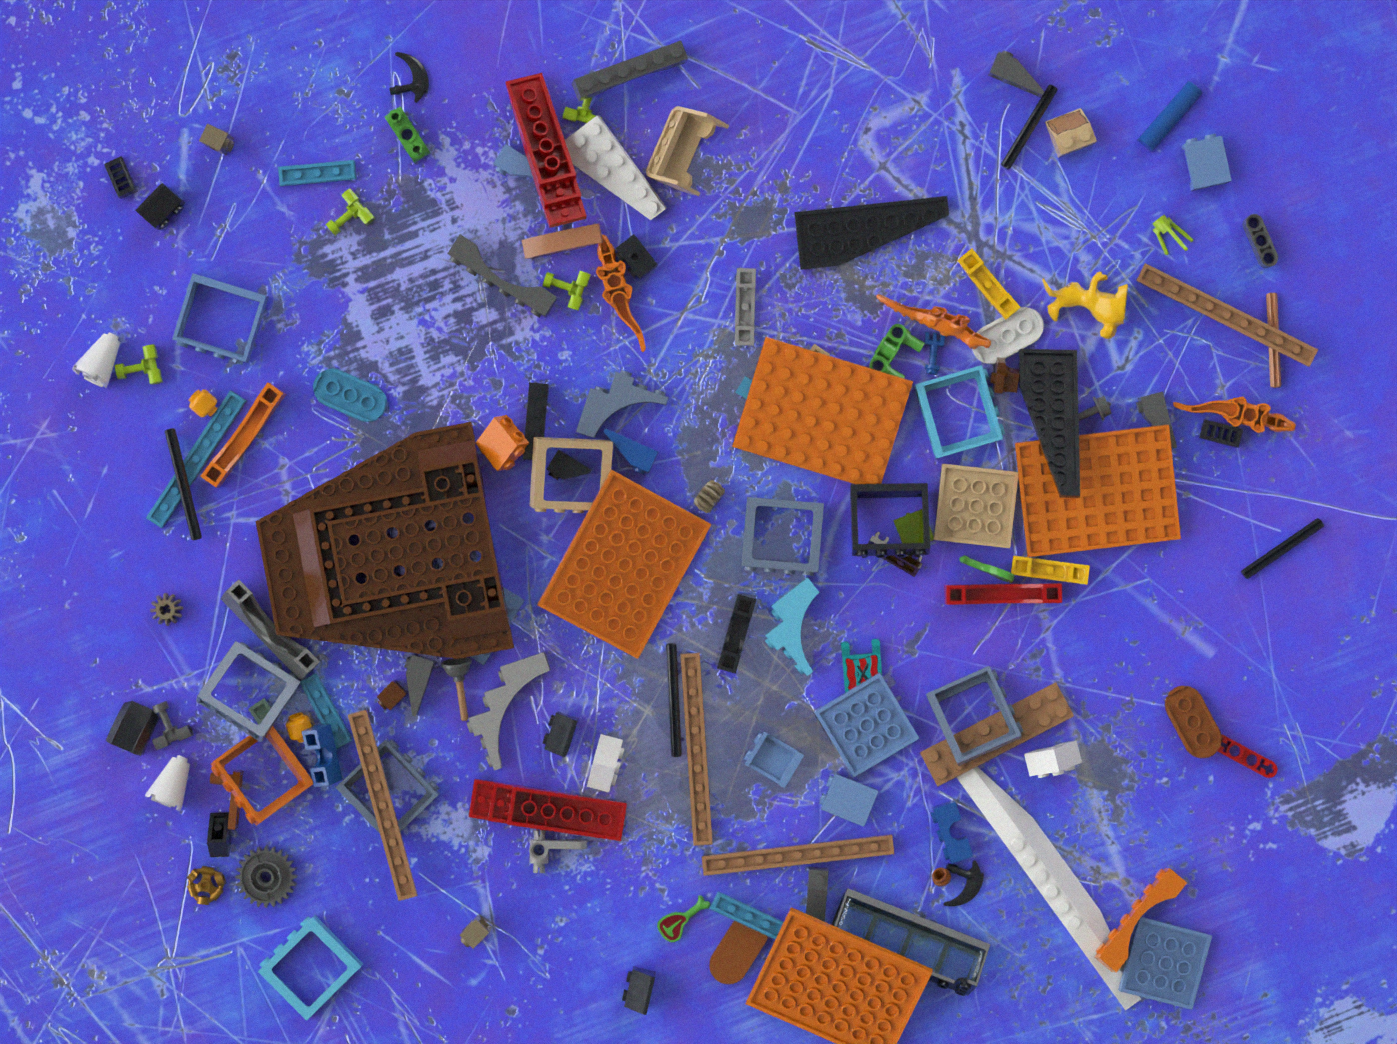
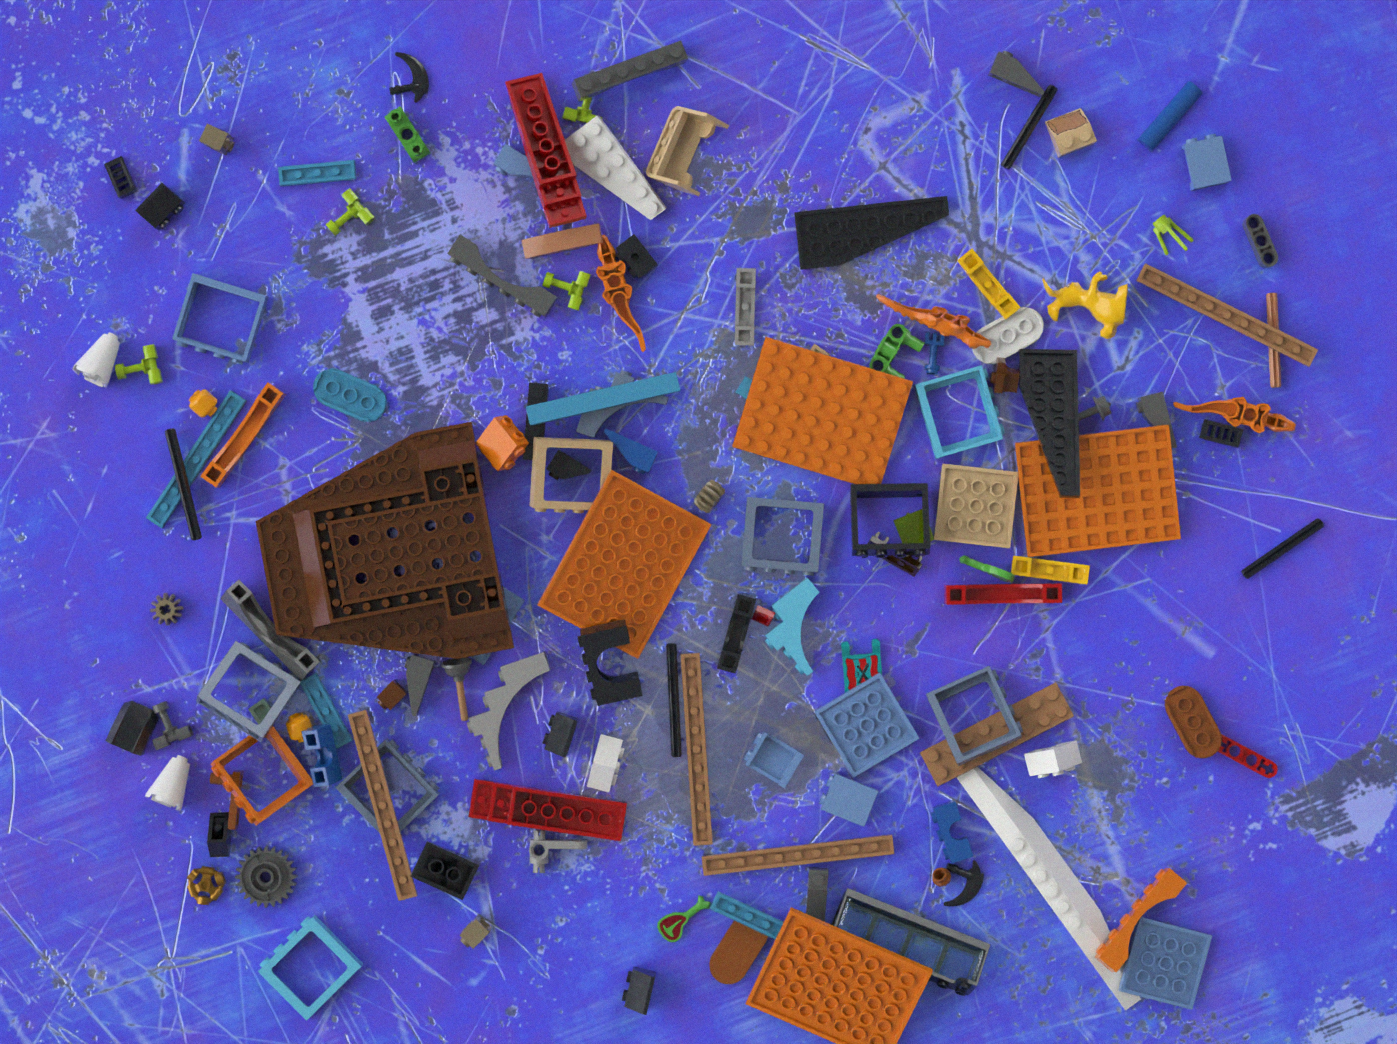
(445, 870): none -> black slope
(602, 399): none -> dark azure tile
(607, 688): none -> black arch
(763, 615): none -> red tile

